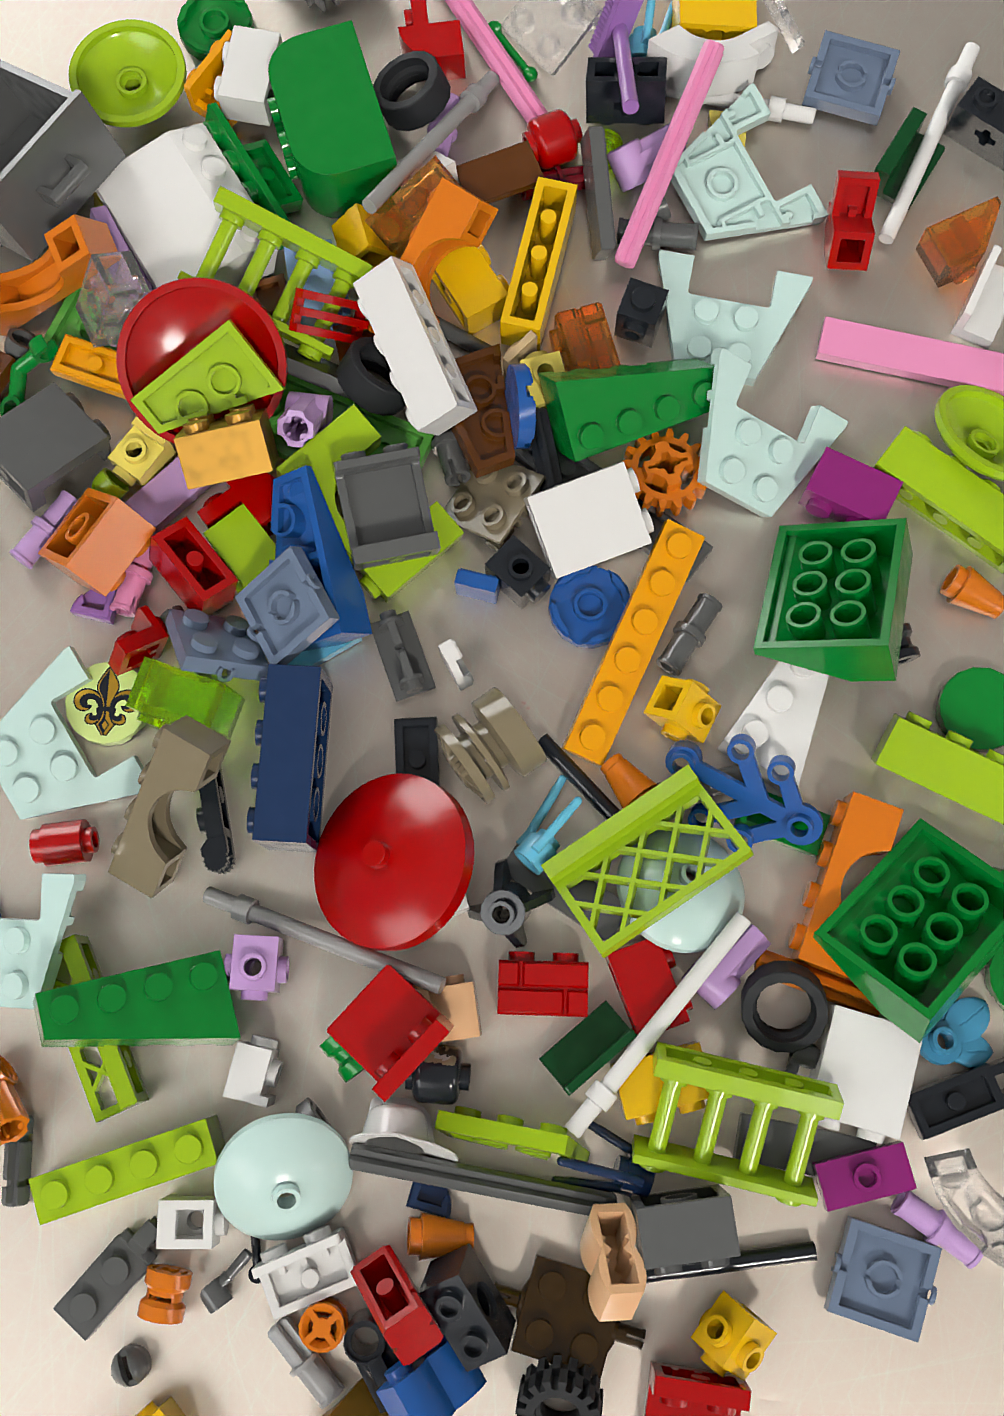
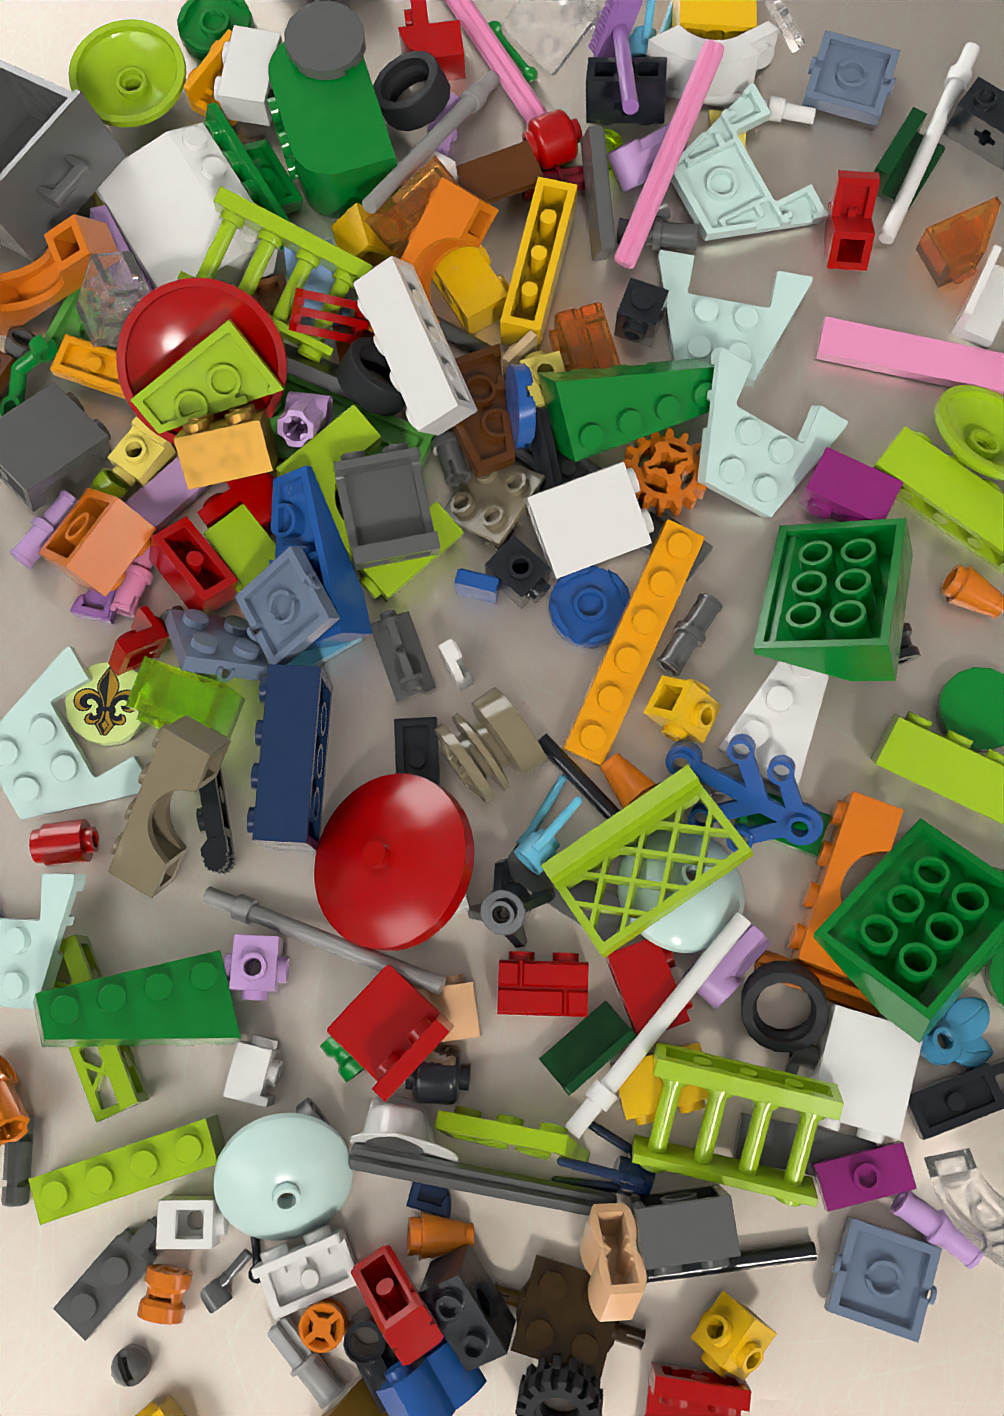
(325, 40): none -> dark grey tile

